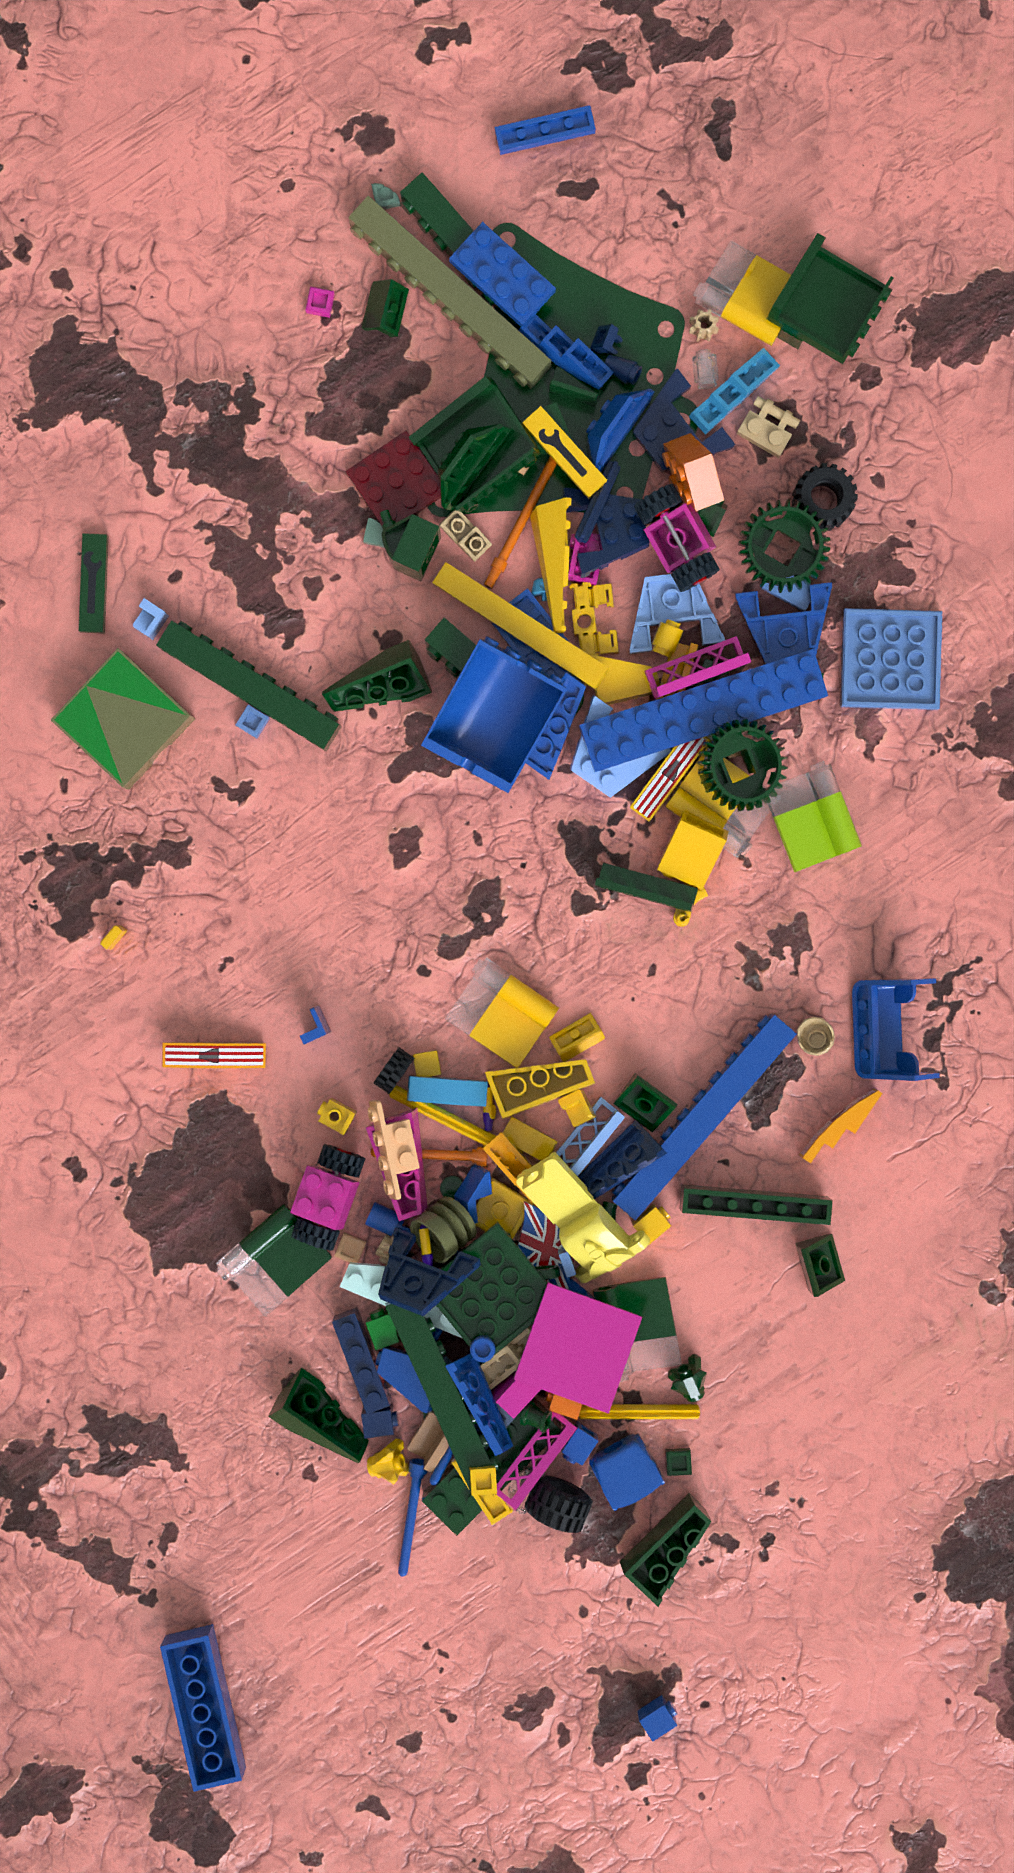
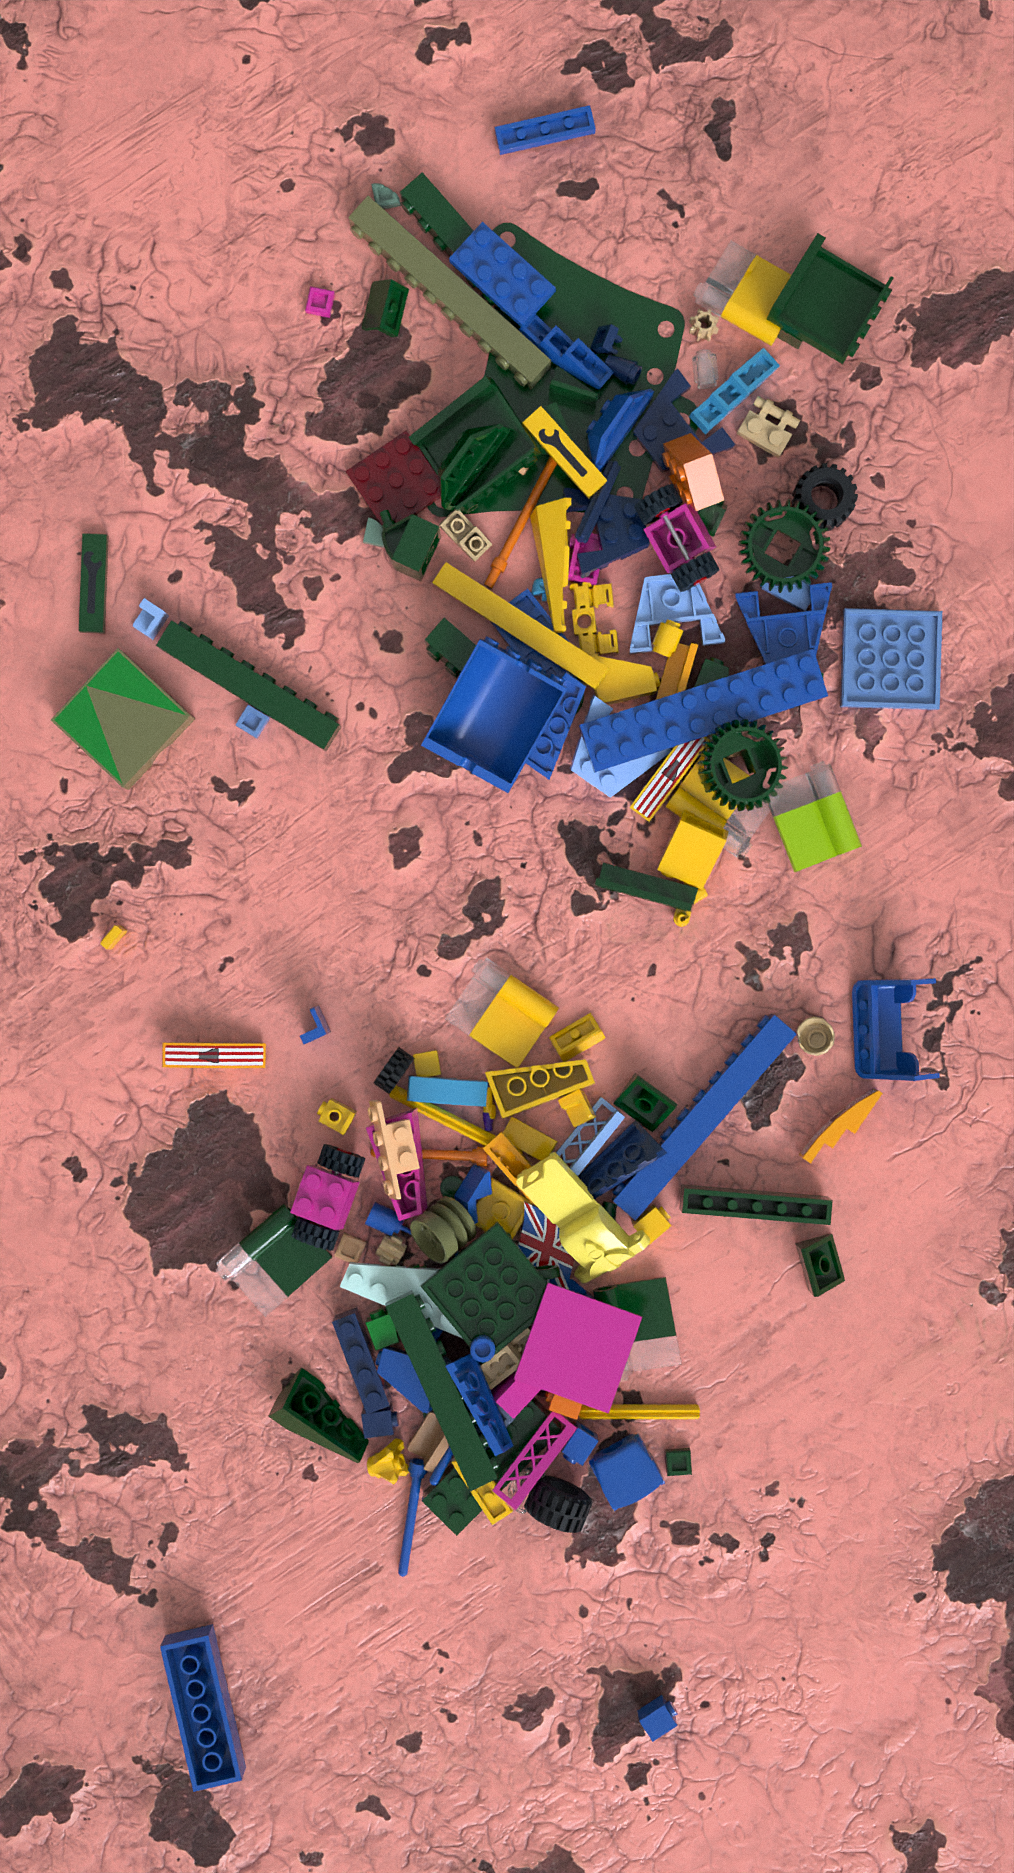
(386, 677): dark green wedge -> none
(417, 1284): dark blue wing -> none
(427, 1256): yellow piece -> none
(483, 1480): yellow tile -> none
(536, 1418): dark green bush -> none
(567, 1262): medium blue tile -> none
(666, 1548): dark green wedge -> none
(689, 1379): dark green rock -> none
(704, 674): dark pink fence -> none

